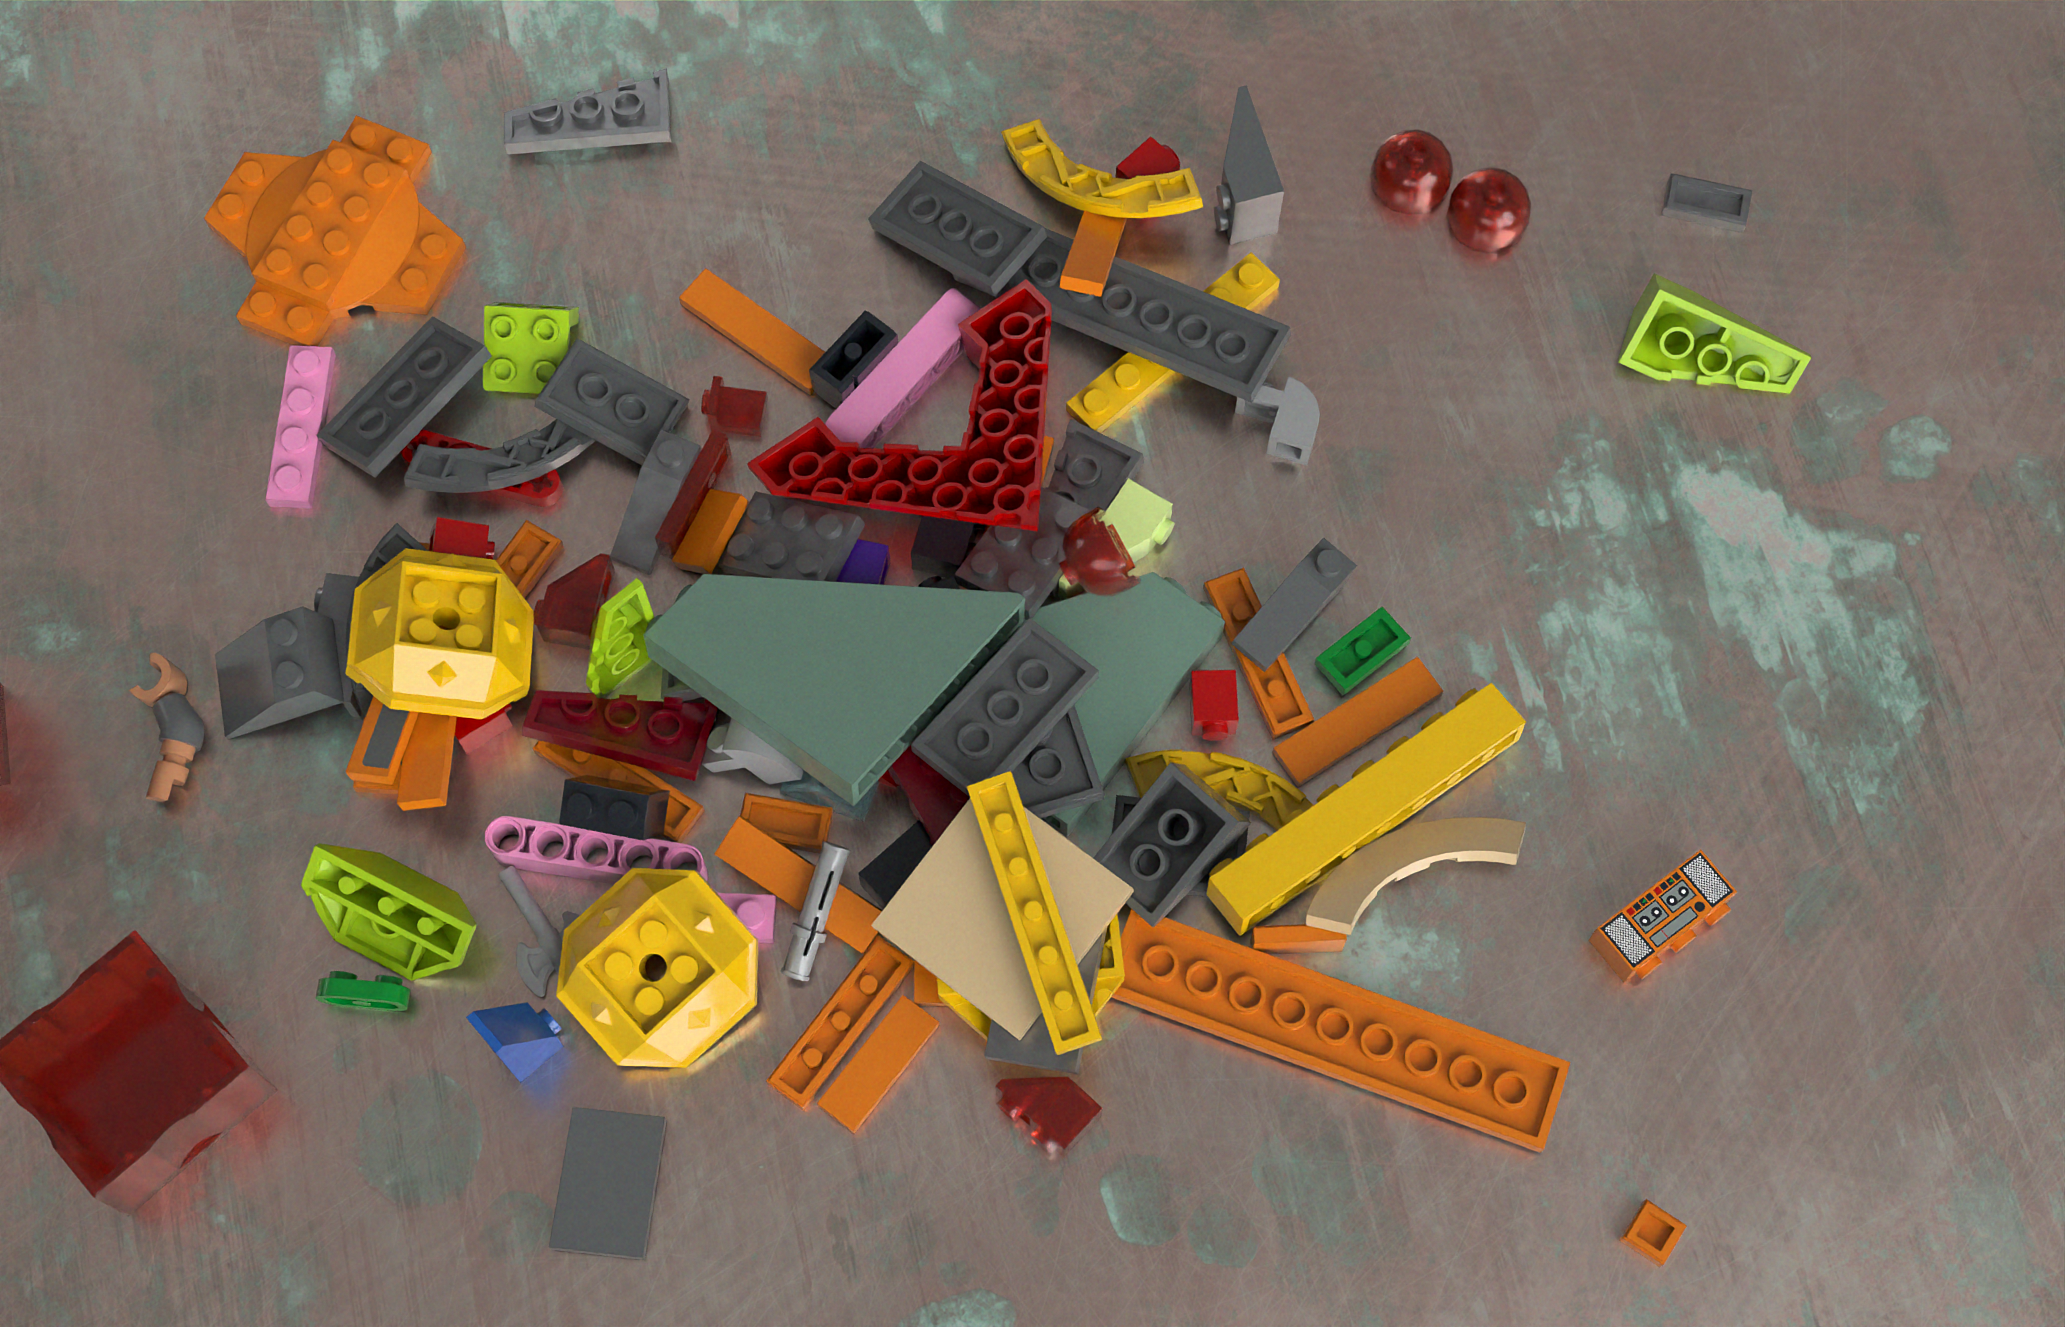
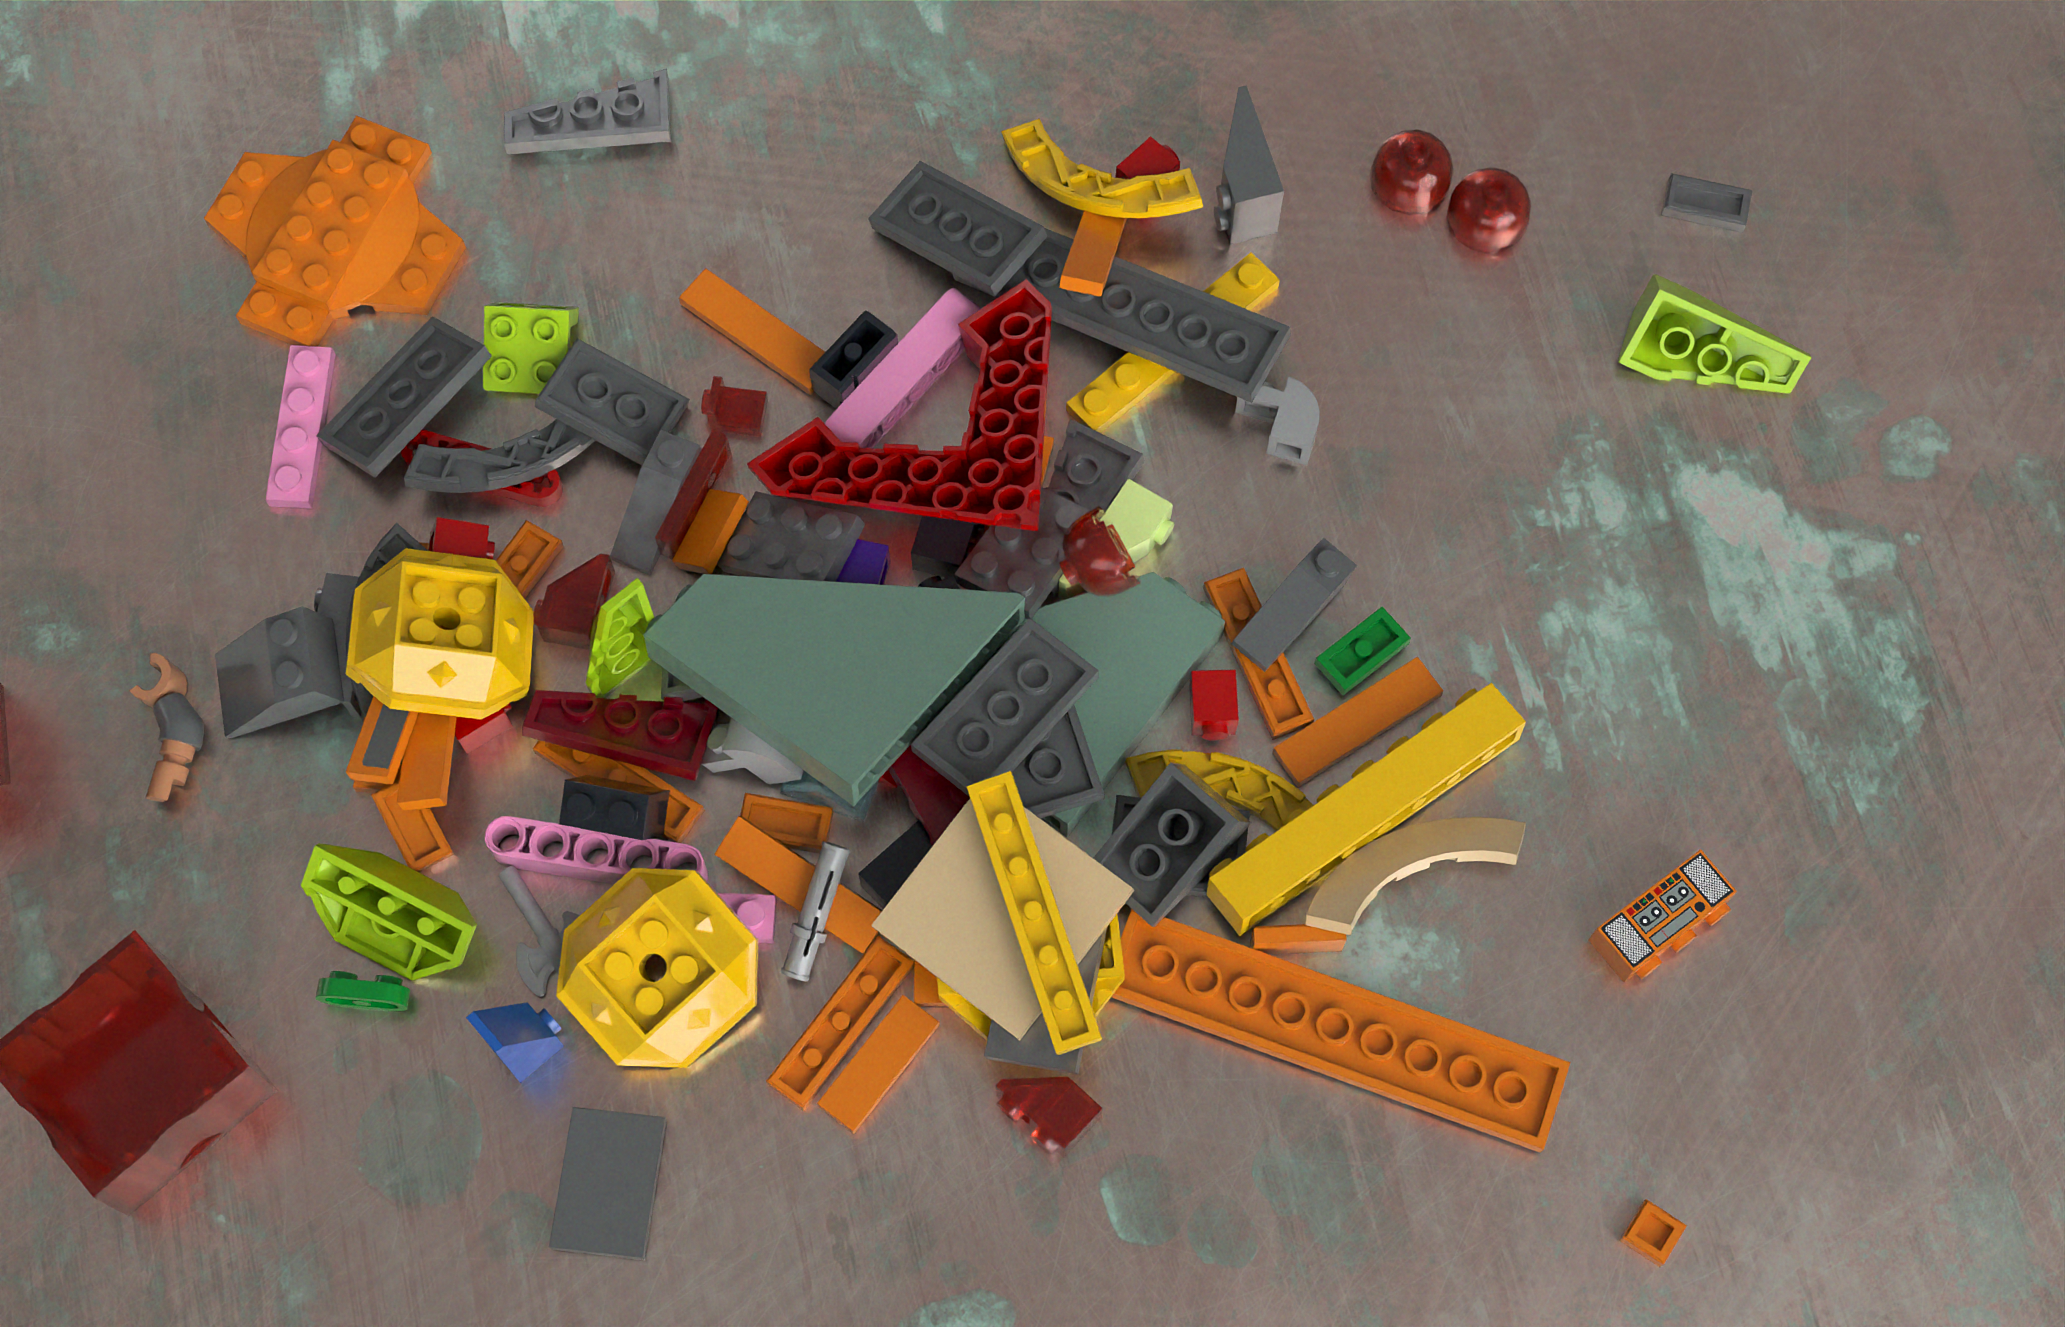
(414, 830): none -> orange tile

